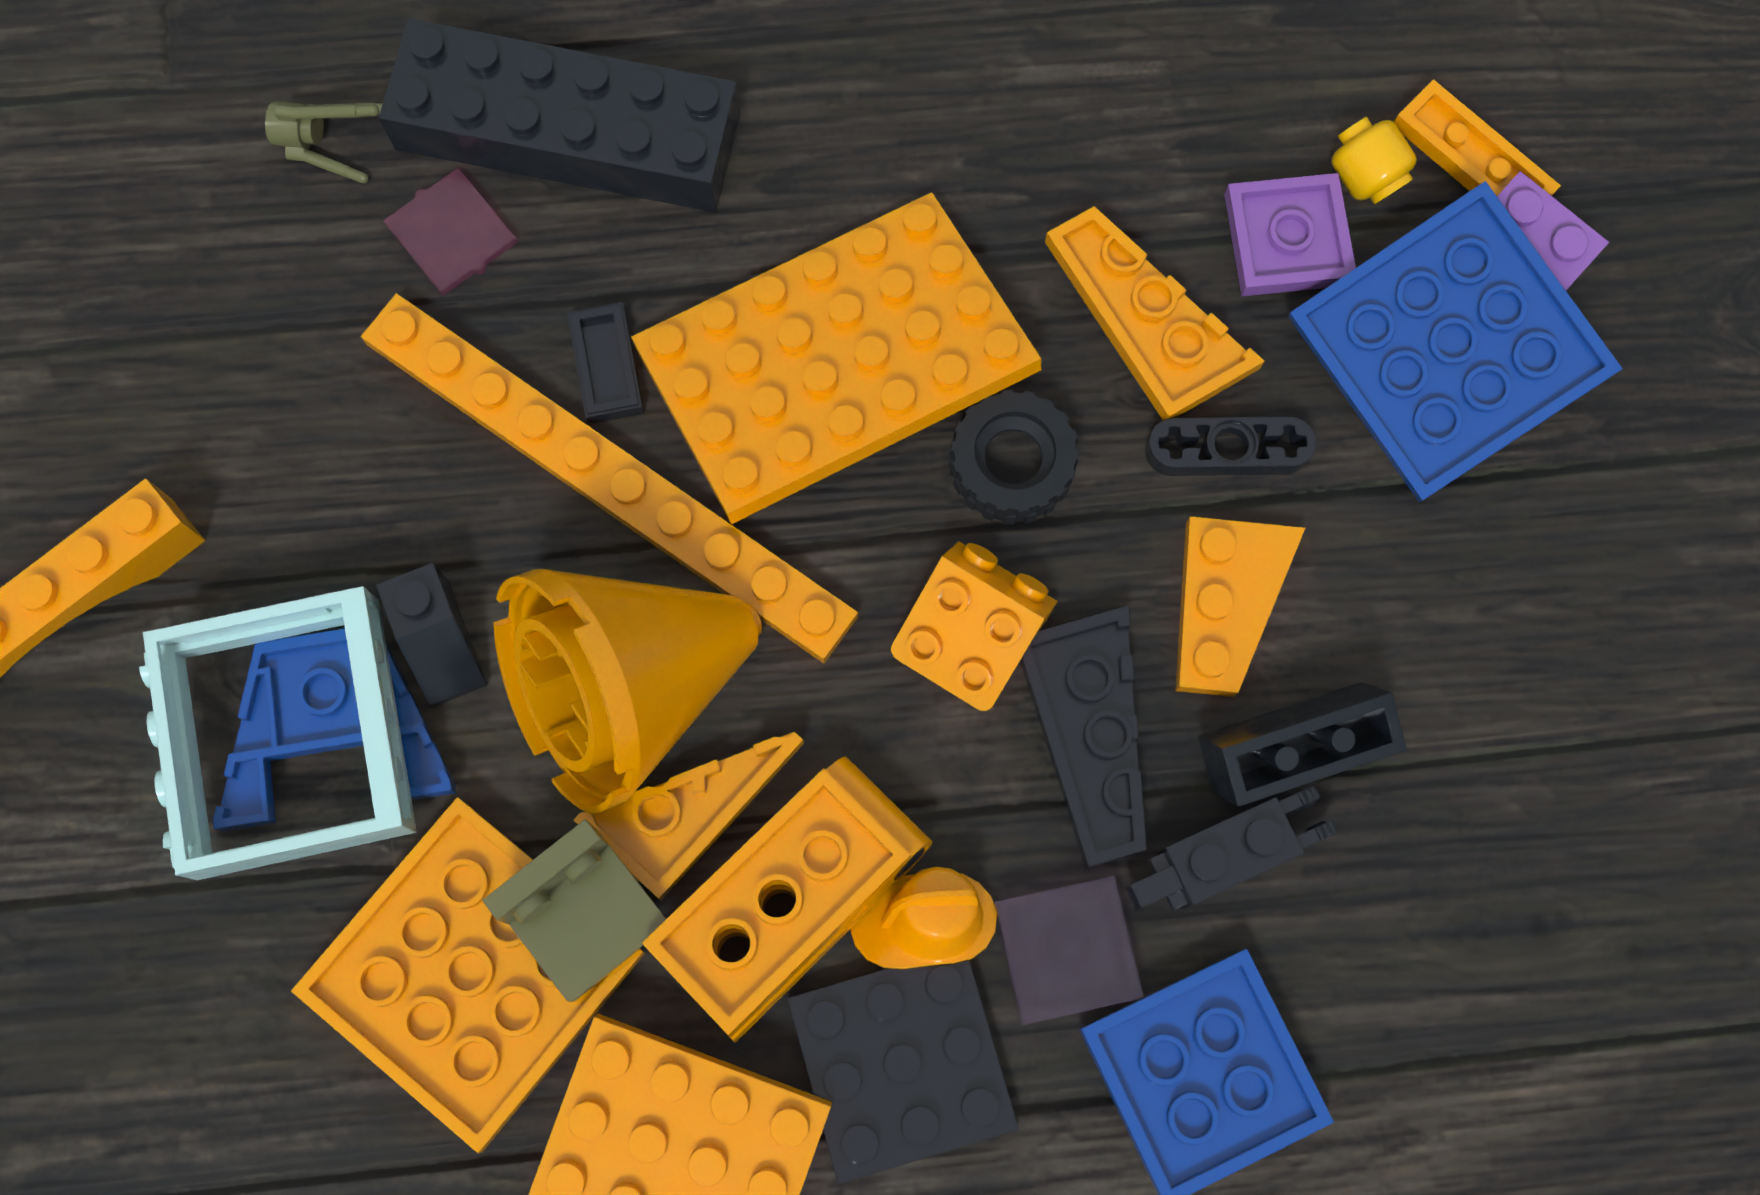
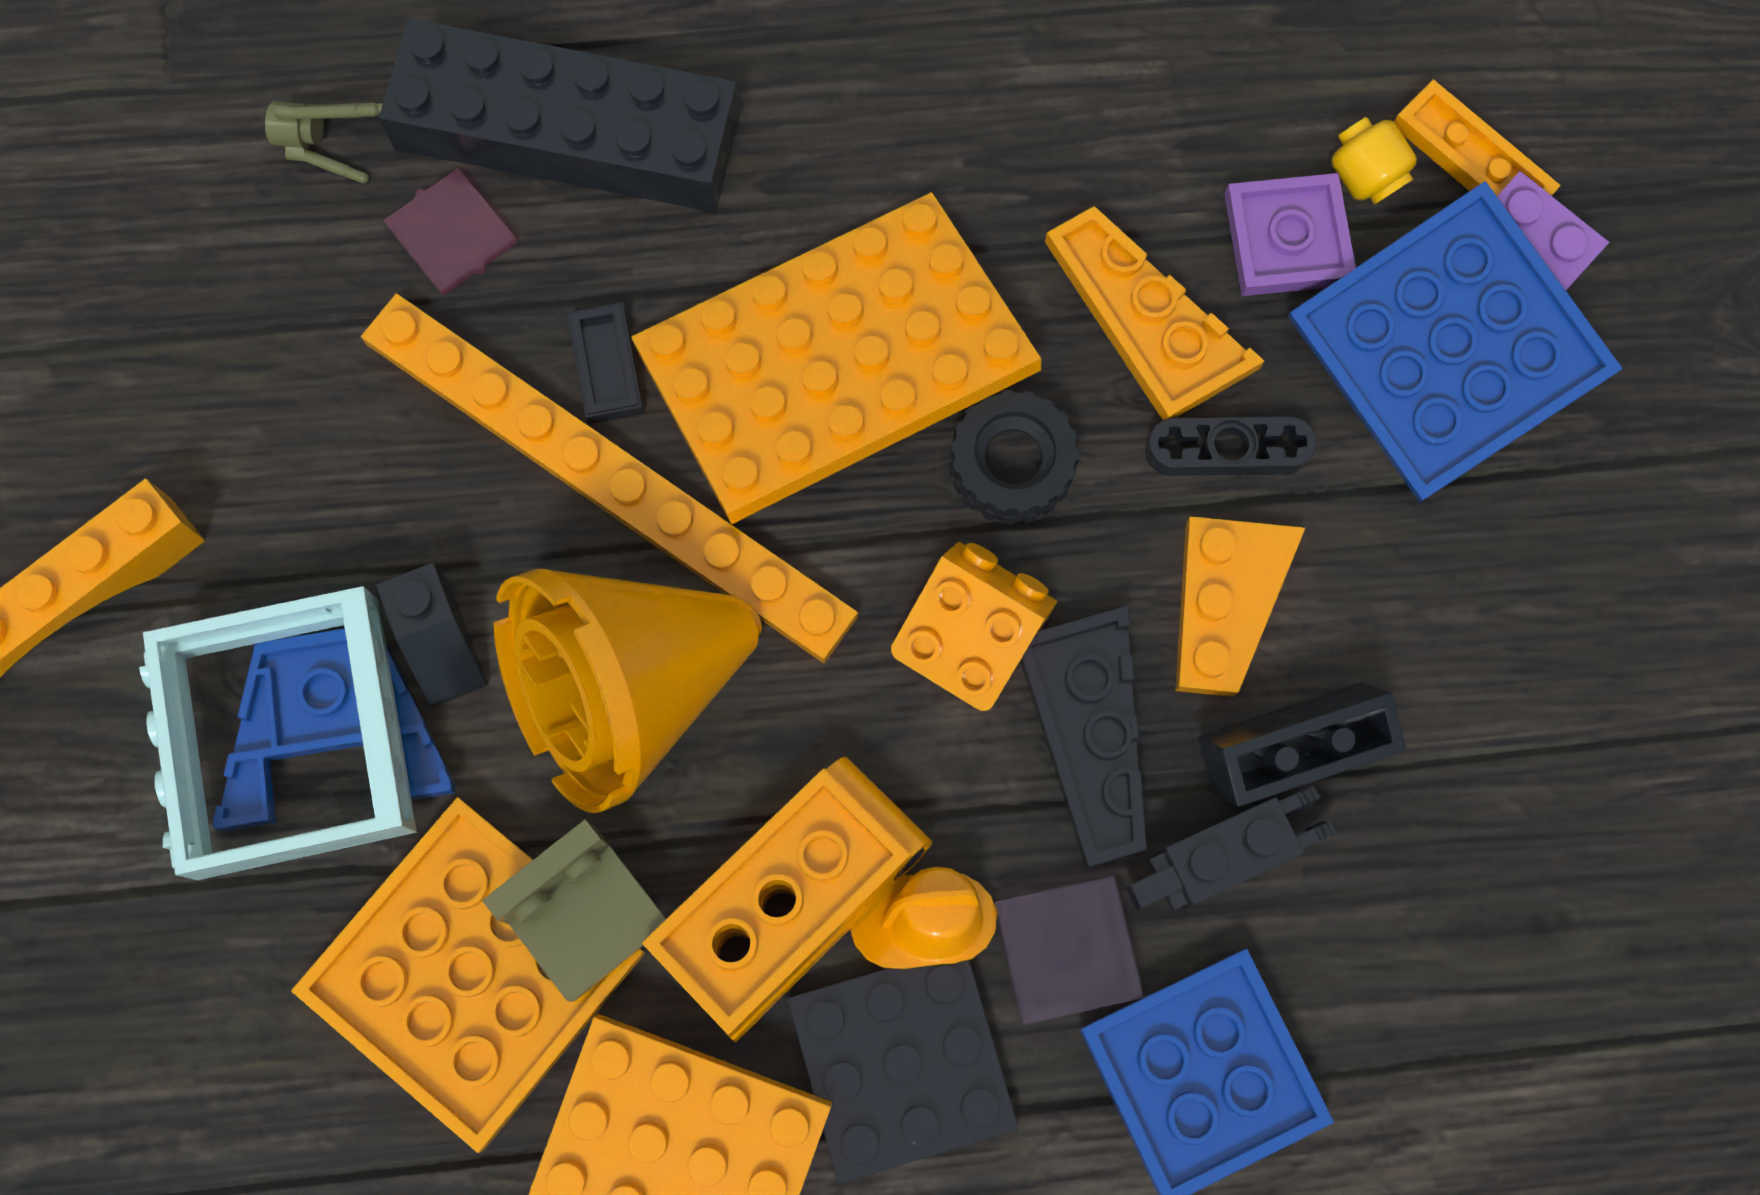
(673, 824): light orange wing -> none

